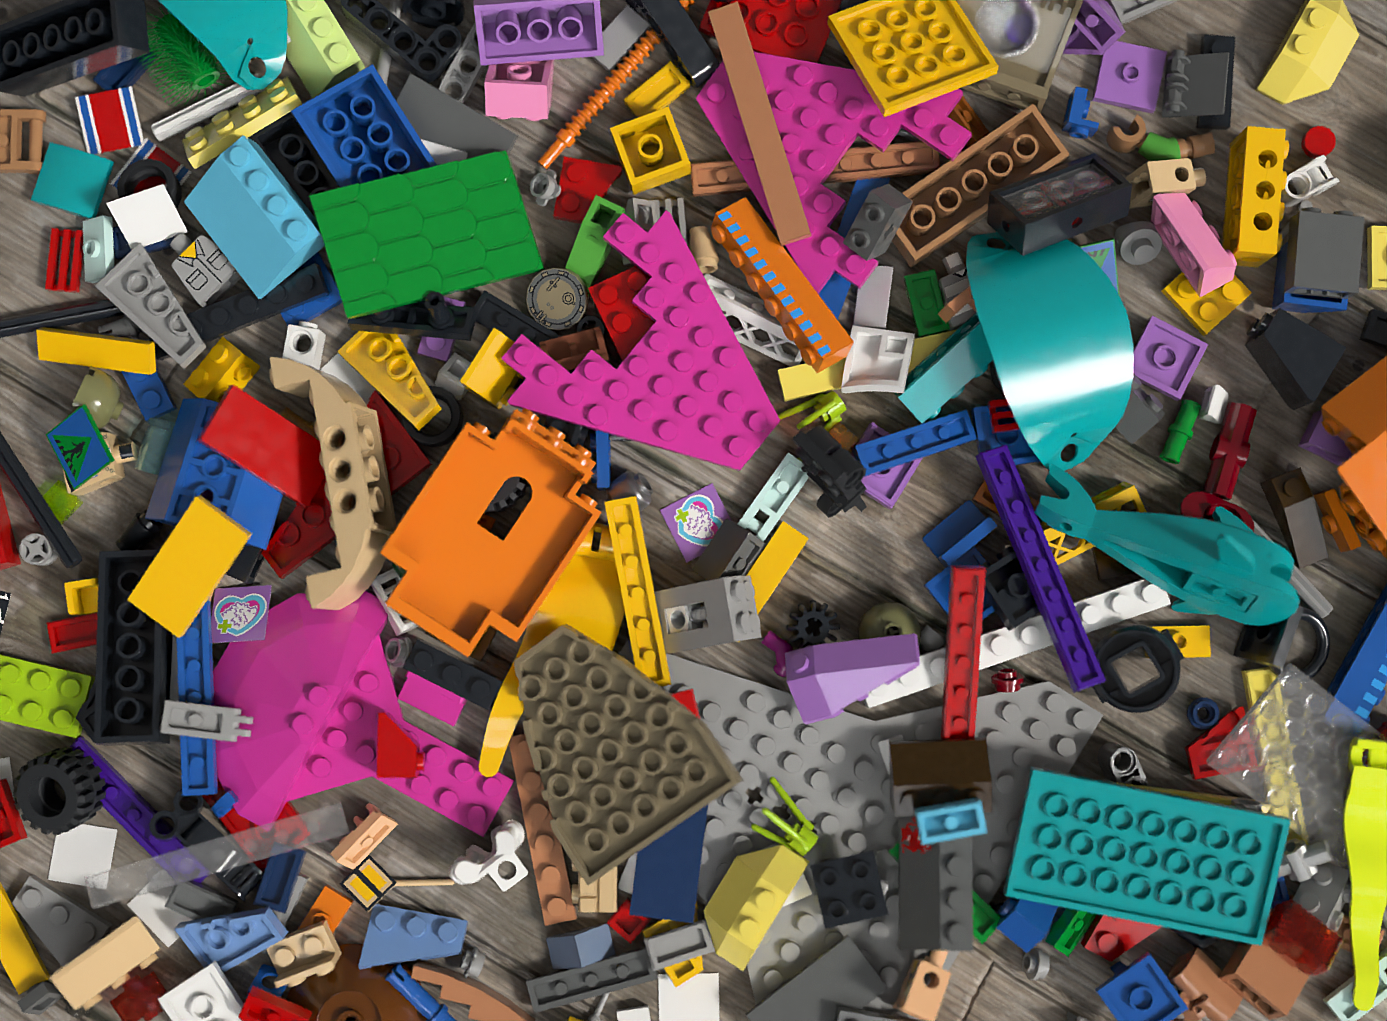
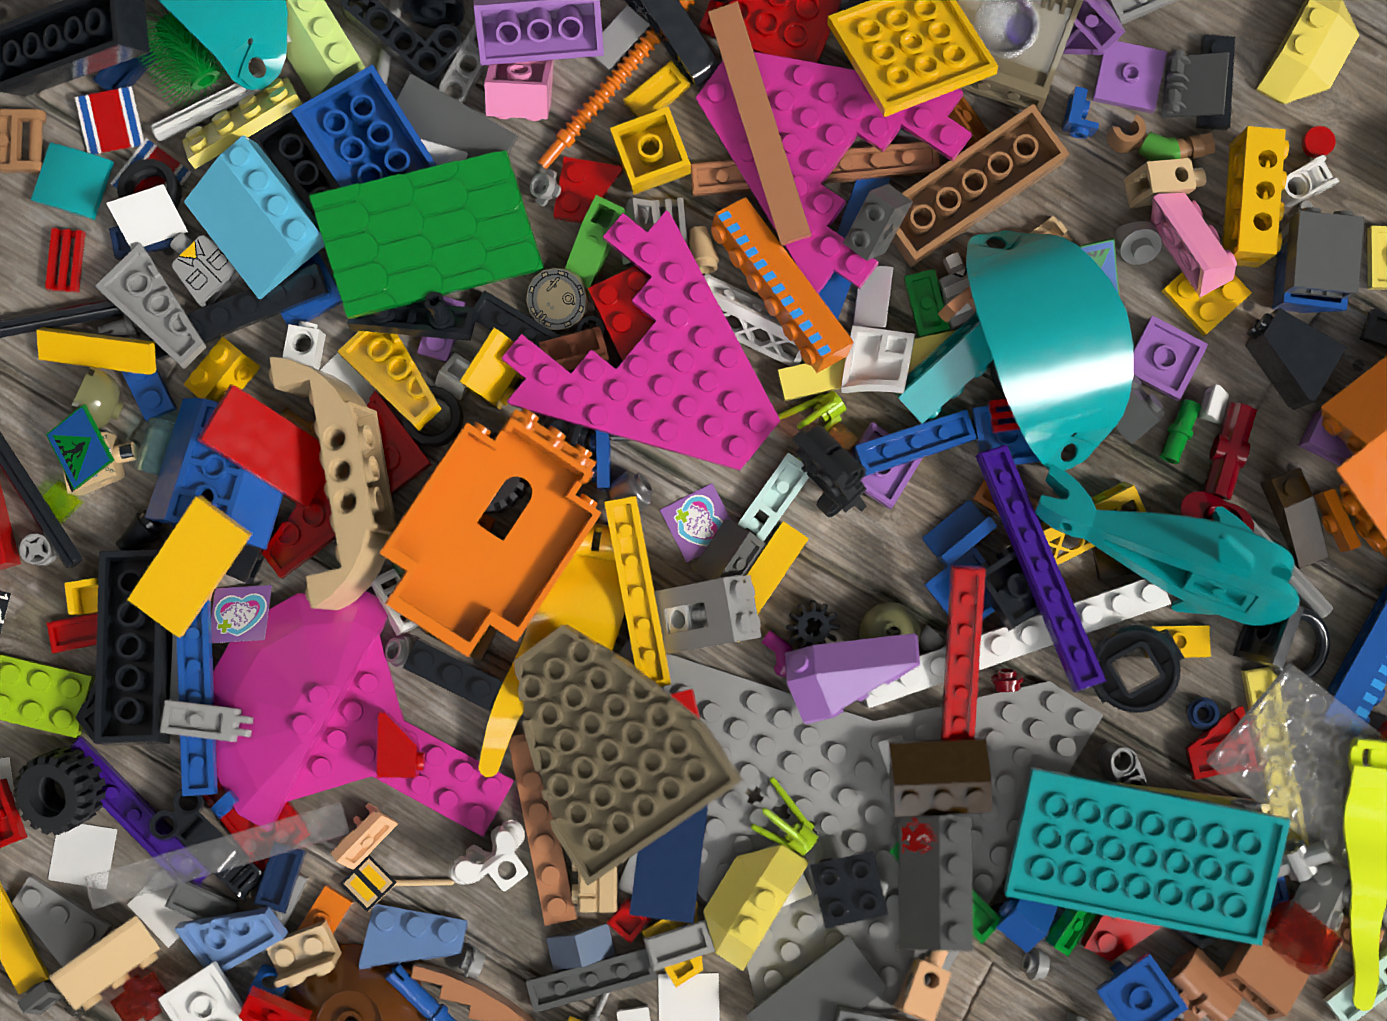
(98, 248): light aqua plate -> none
(432, 699): dark pink panel -> none
(950, 820): medium azure slope -> none
(1058, 204): black brick -> none

